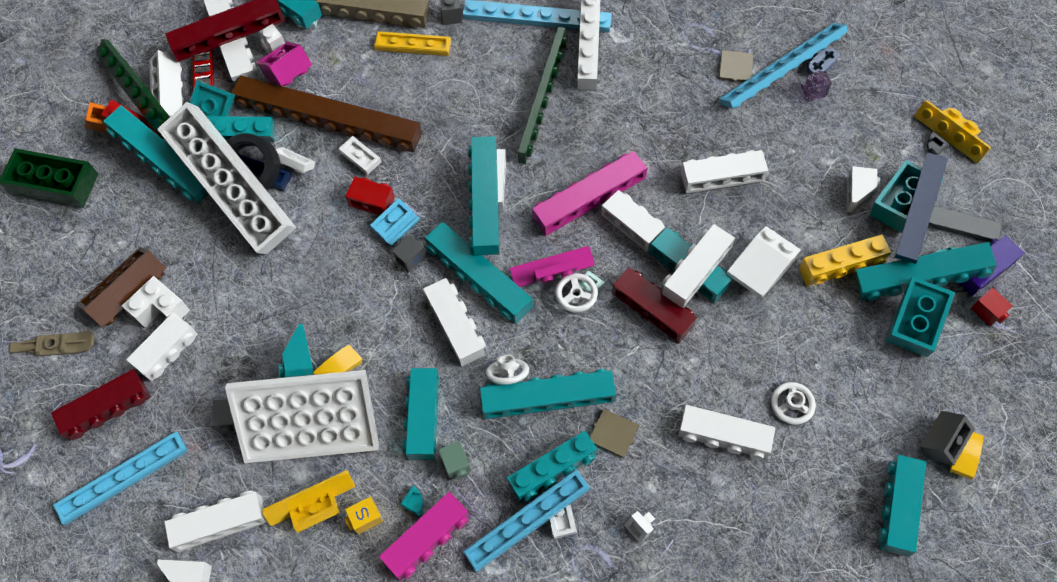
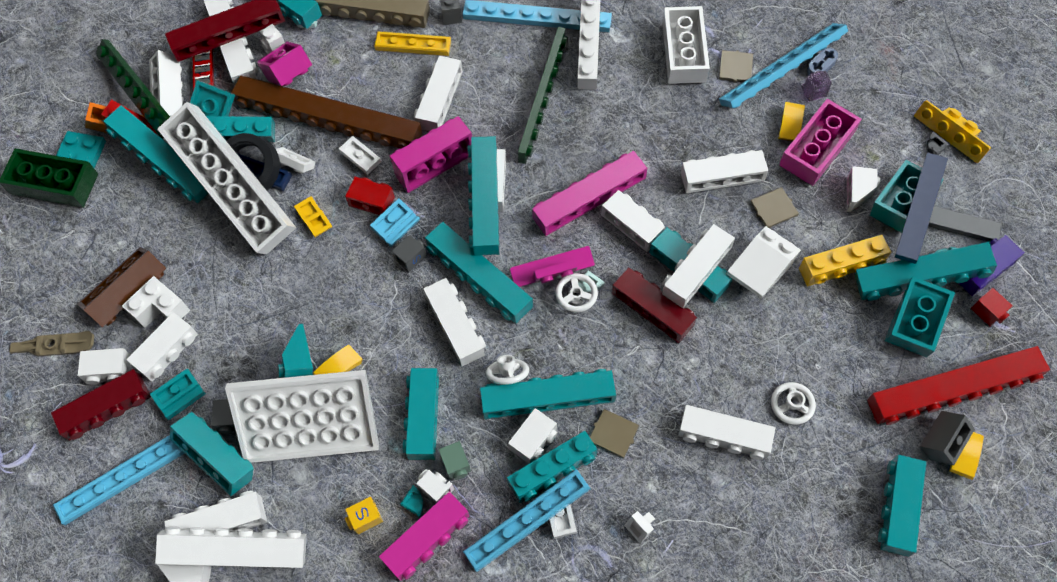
(82, 147): none -> teal plate
(102, 365): none -> white brick
(177, 394): none -> teal plate
(211, 453): none -> teal brick
(230, 548): none -> white brick
(311, 504): yellow bracket -> none
(313, 216): none -> yellow slope
(431, 154): none -> dark pink brick
(434, 485): none -> white brick
(438, 93): none -> white brick
(533, 436): none -> white brick
(685, 45): none -> white brick
(774, 207): none -> dark tan piece
(791, 121): none -> yellow slope
(820, 142): none -> dark pink brick
(957, 385): none -> red brick

